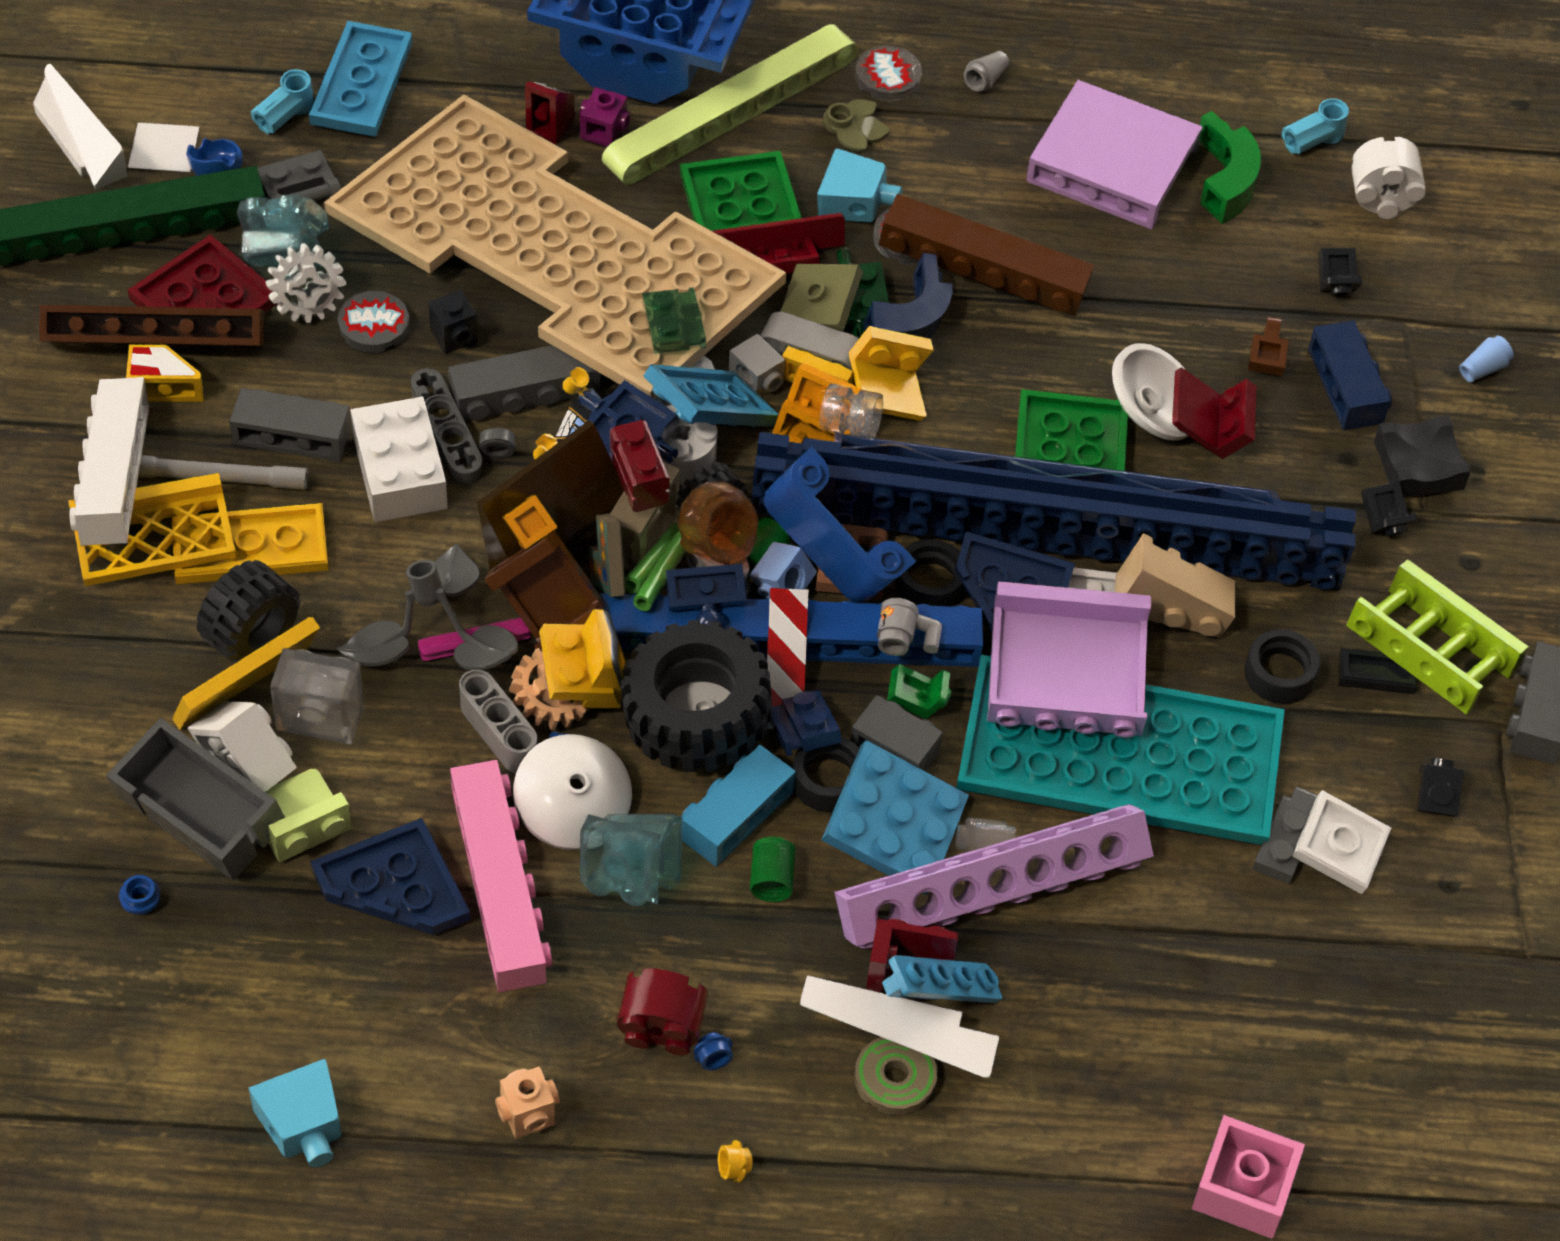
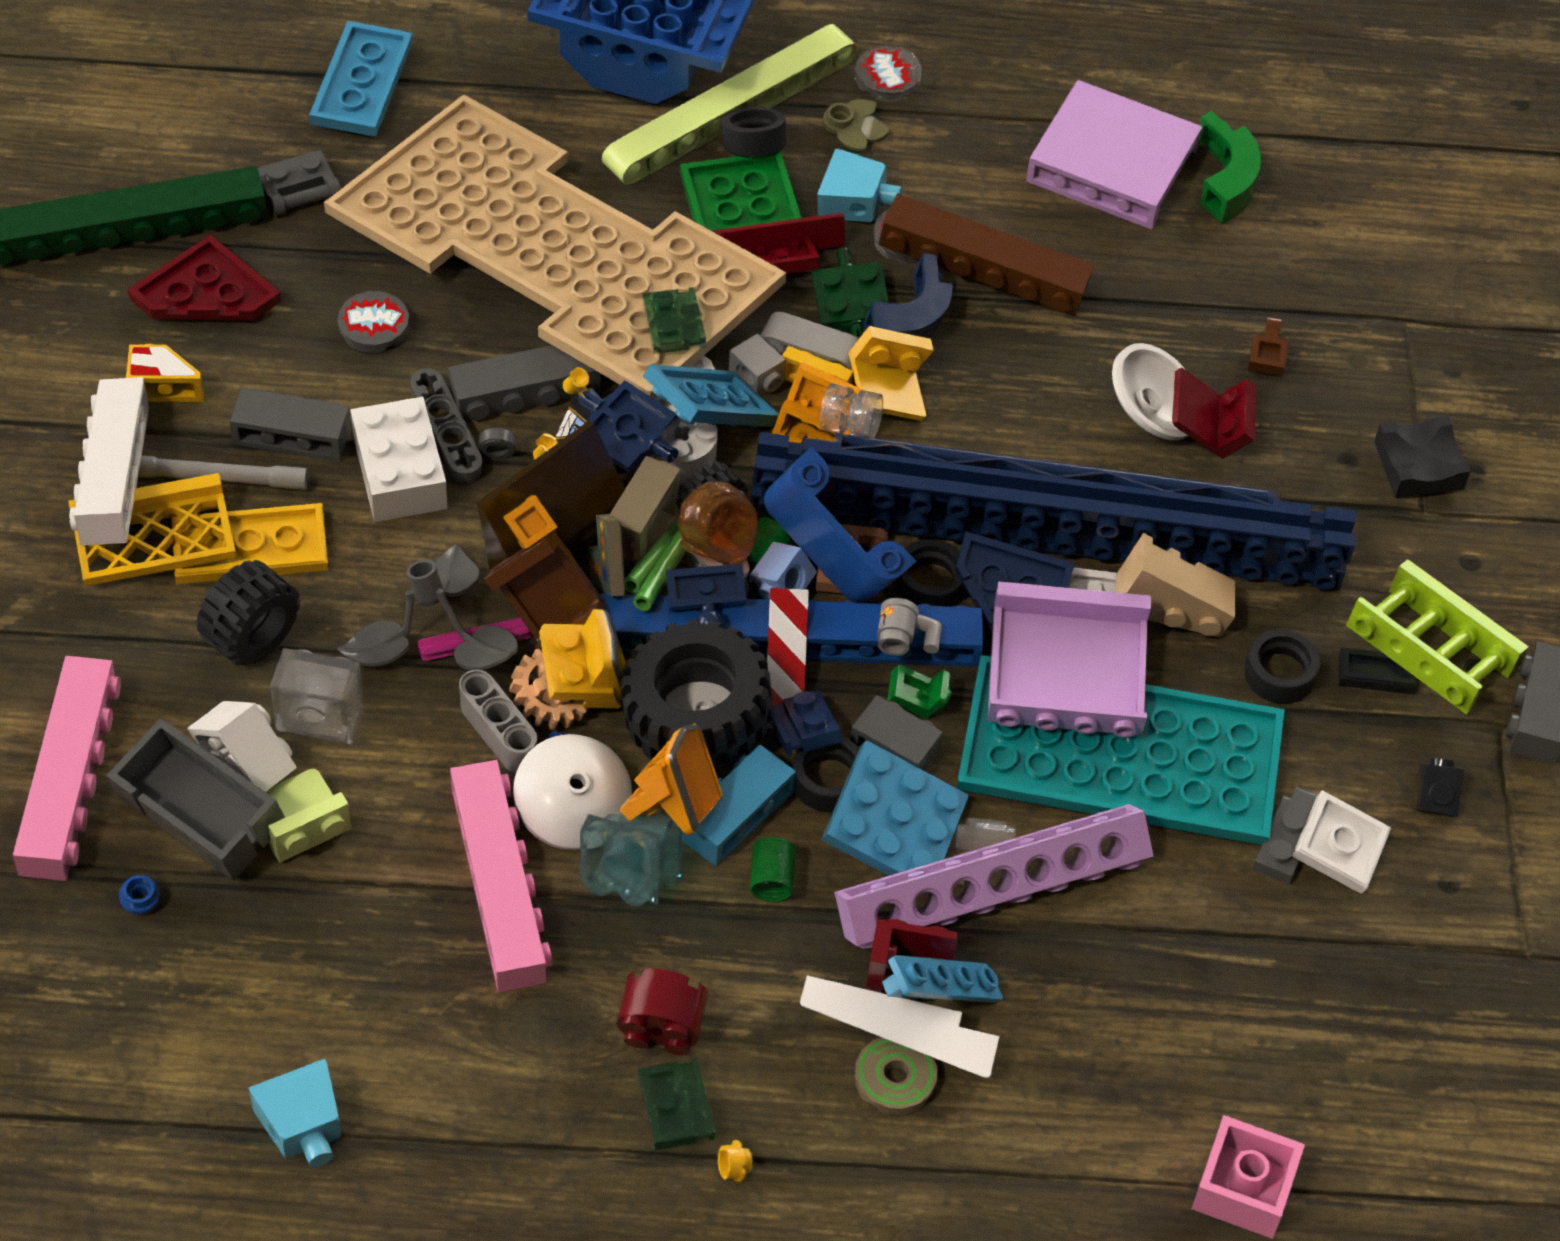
(66, 769): none -> bright pink brick
(79, 131): white wedge -> none
(151, 325): reddish brown brick -> none
(162, 147): white sticker -> none
(214, 156): blue hair -> none
(242, 674): yellow tile -> none
(277, 224): clear light blue piece -> none
(290, 99): medium azure piece -> none
(308, 298): white gear -> none
(394, 879): dark blue plate -> none
(453, 322): black brick -> none
(527, 1101): light nougat brick -> none
(548, 110): dark red slope -> none
(603, 117): magenta brick -> none
(639, 465): dark red brick -> none
(676, 1104): none -> clear green plate
(680, 781): none -> light orange piece
(713, 1051): blue plate -> none
(754, 131): none -> black tyre
(823, 293): olive plate -> none
(985, 71): light grey cone -> none
(1071, 429): green plate -> none
(1324, 126): medium azure piece -> none
(1338, 271): black bracket -> none
(1349, 375): dark blue brick -> none
(1387, 509): black bracket -> none
(1388, 176): white brick -> none
(1487, 358): light blue cone -> none

